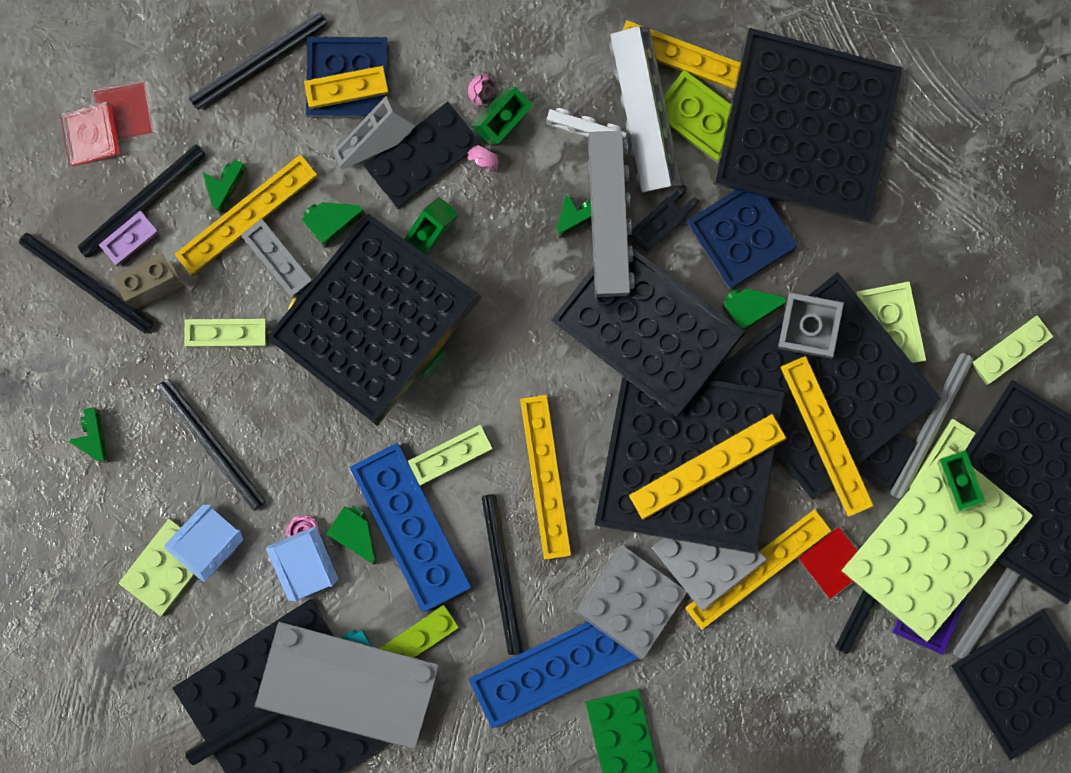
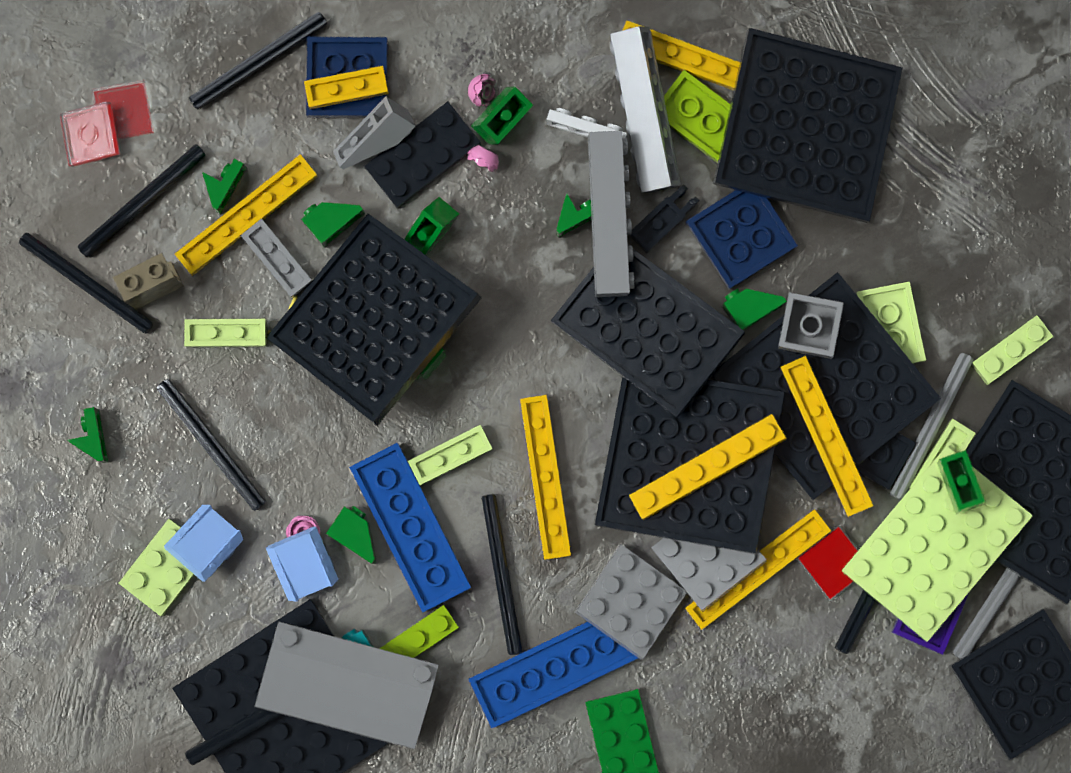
(128, 238): lavender plate -> none

